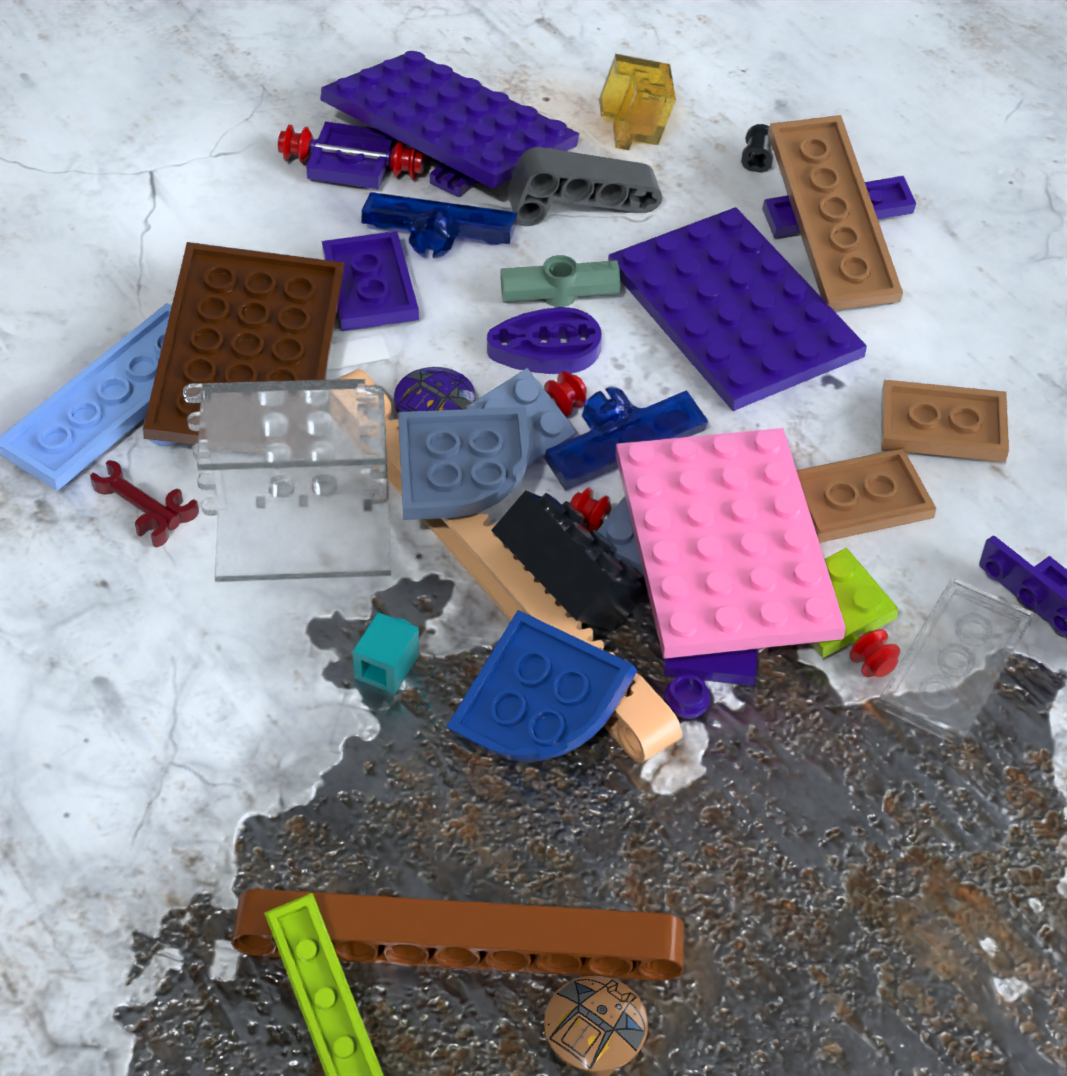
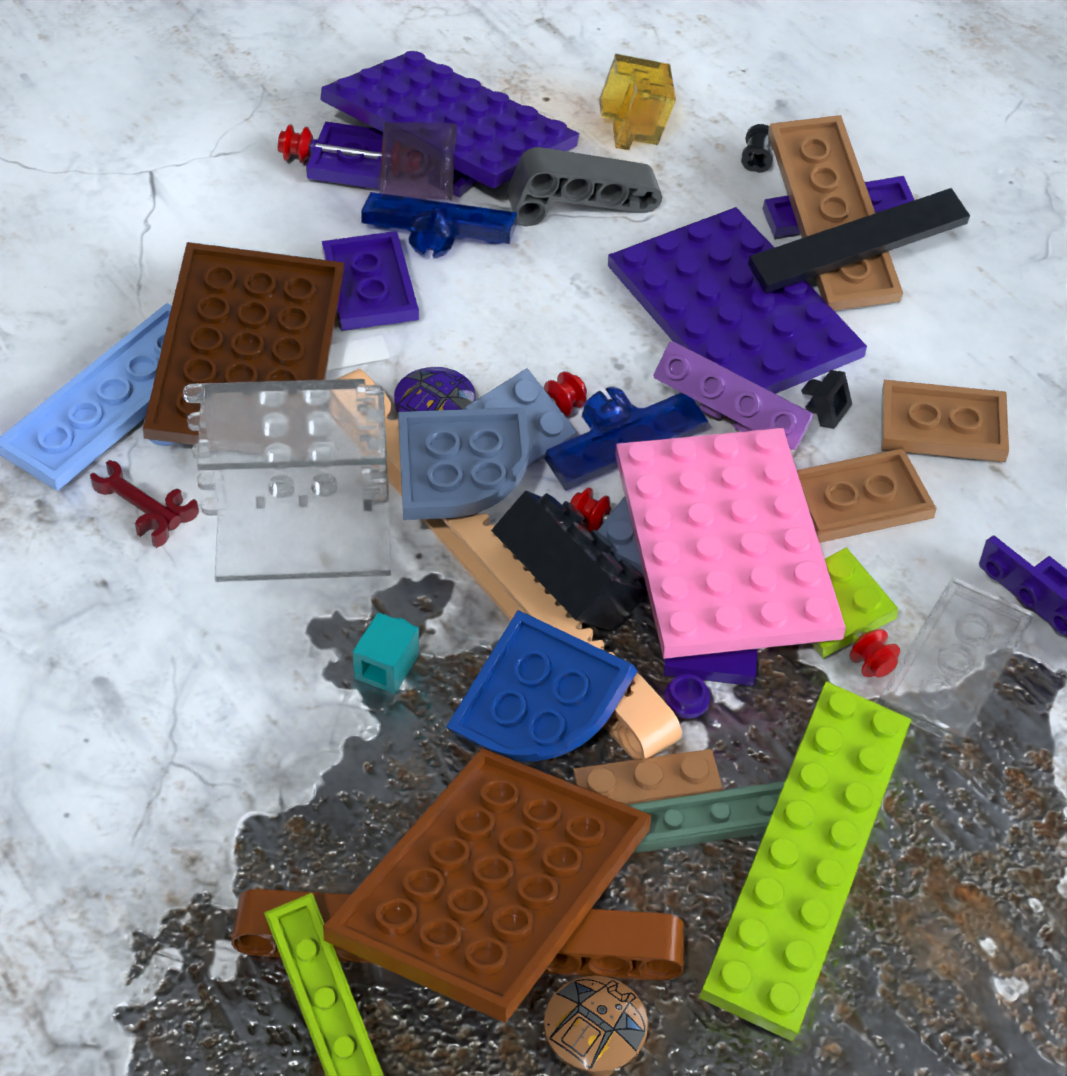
(418, 160): none -> clear purple tile
(489, 883): none -> dark orange plate
(527, 330): dark purple piece -> none
(560, 281): sand green piece -> none
(652, 778): none -> medium nougat plate
(708, 816): none -> sand green tile
(730, 394): none -> medium lavender bracket
(806, 863): none -> lime plate
(830, 398): none -> black tile
(858, 240): none -> black tile

